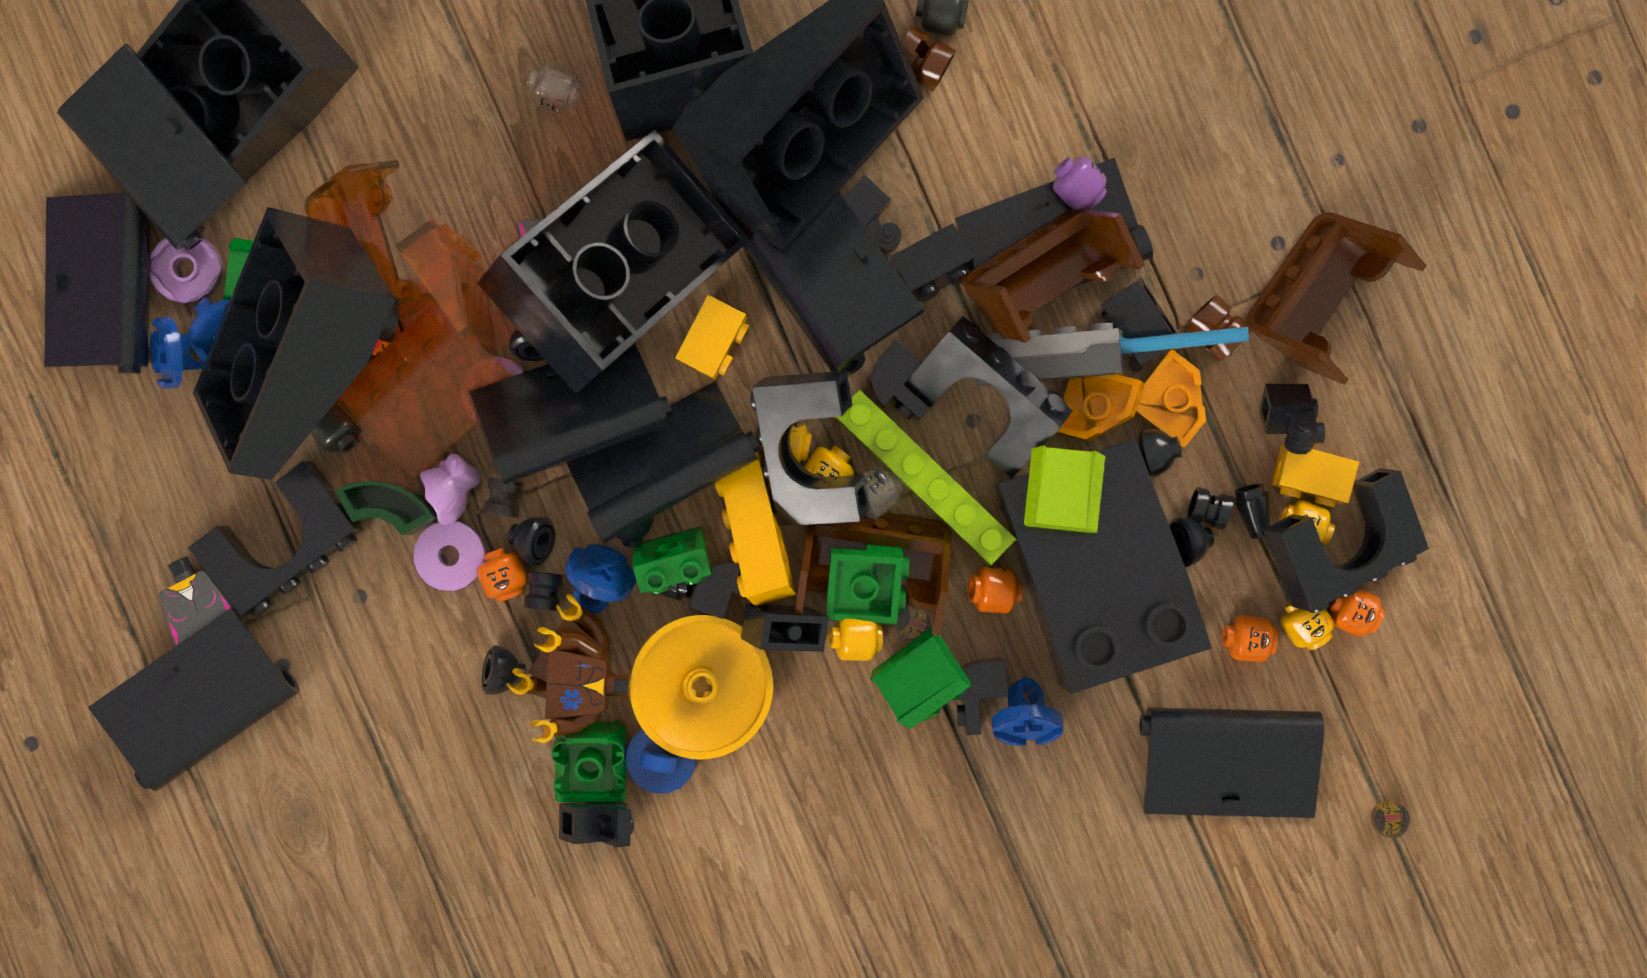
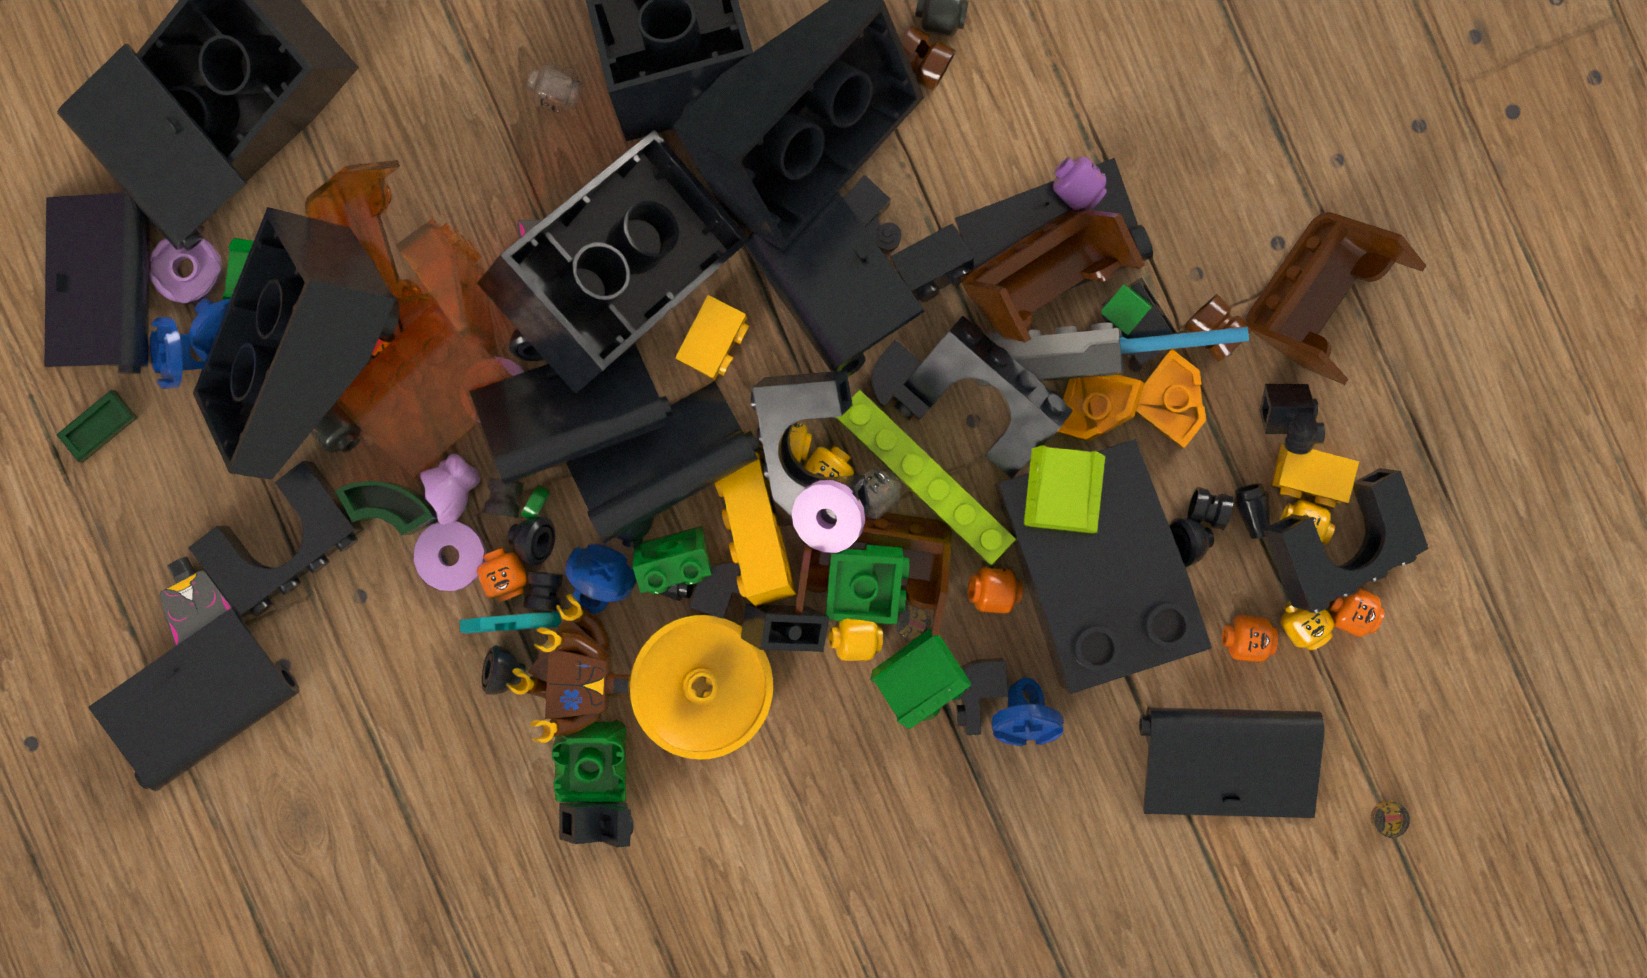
(96, 426): none -> dark green tile
(510, 622): none -> teal tile
(536, 502): none -> green tile
(654, 767): blue tile -> none
(817, 532): none -> tile
(1126, 309): none -> green tile
(1158, 450): black brick -> none

